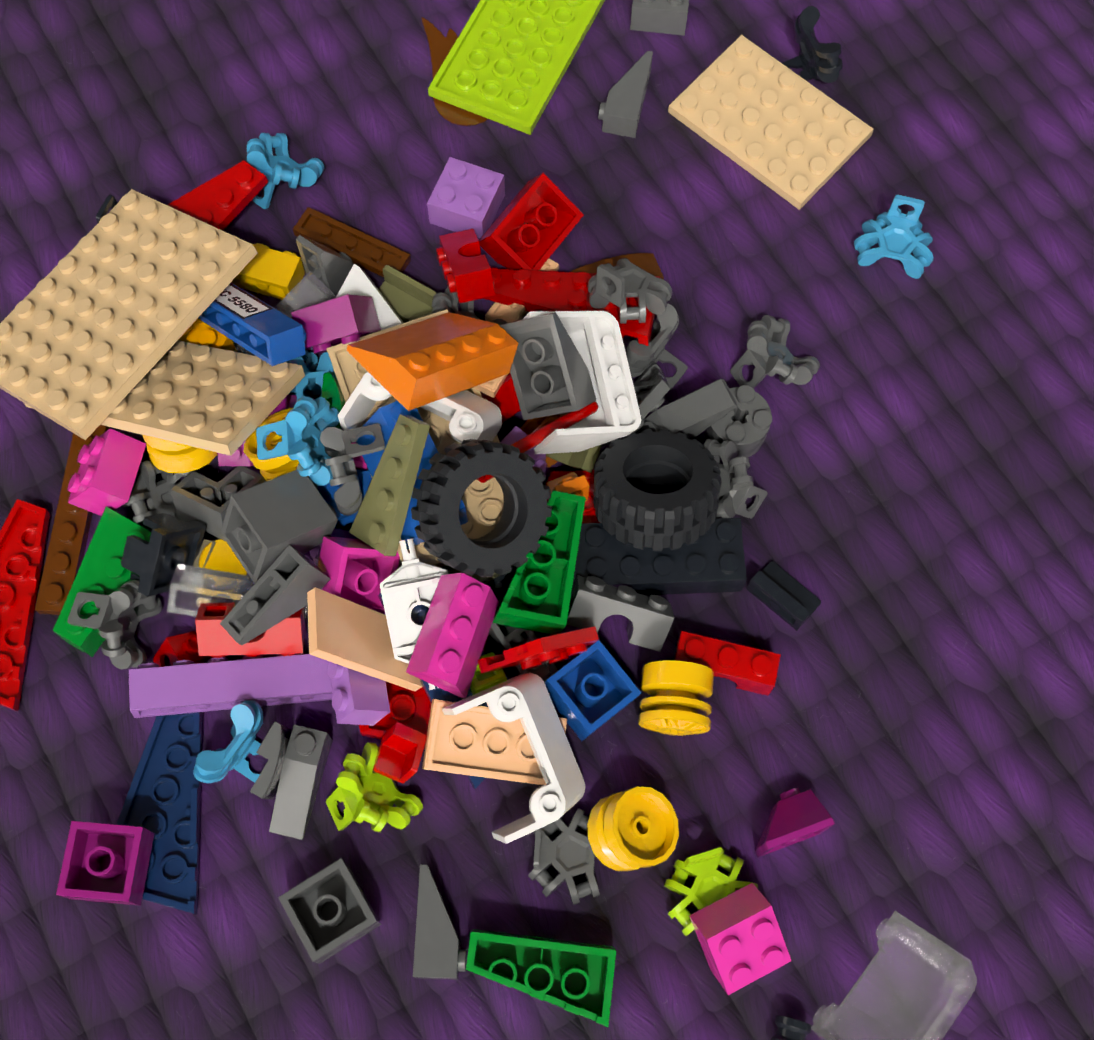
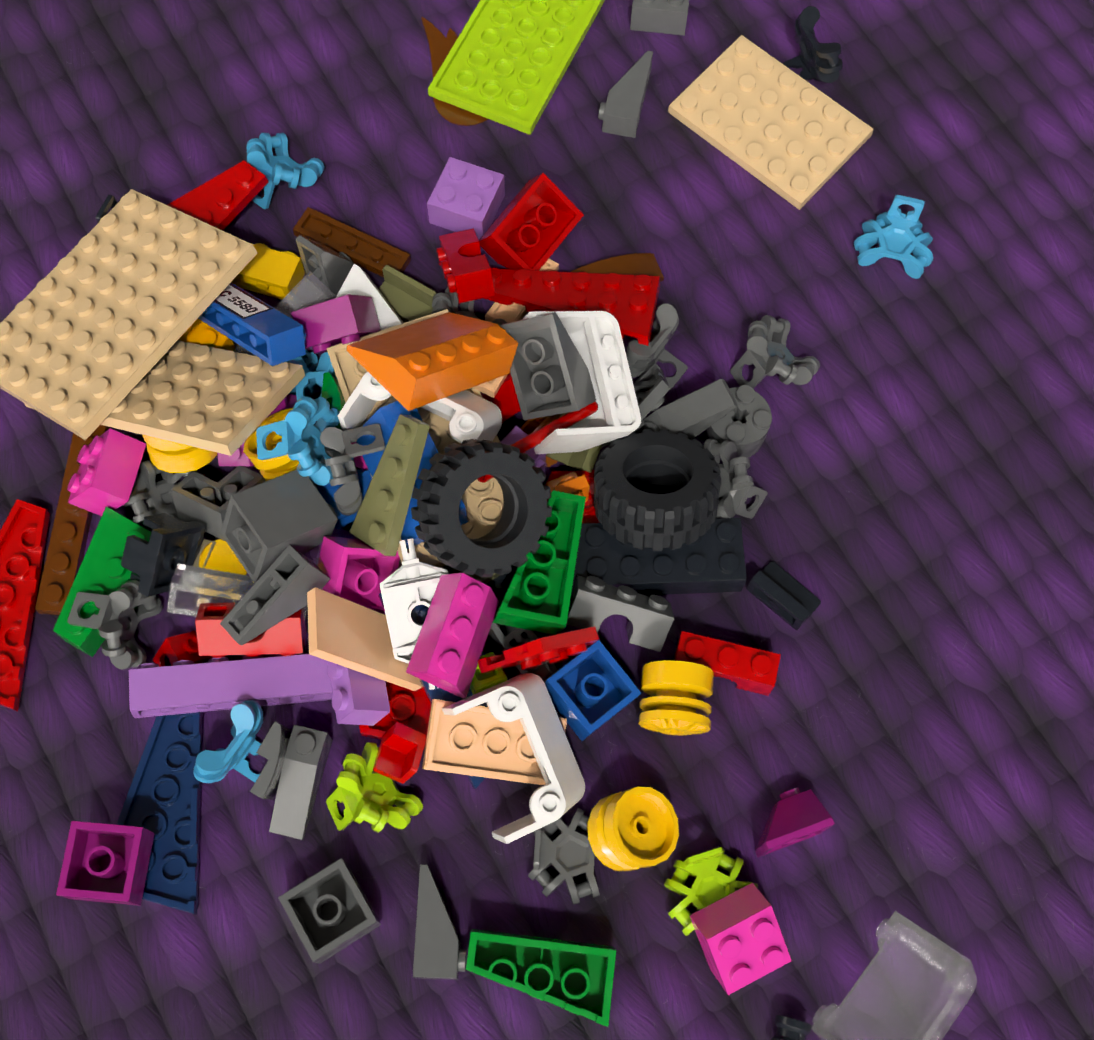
(628, 281): dark grey piece -> none

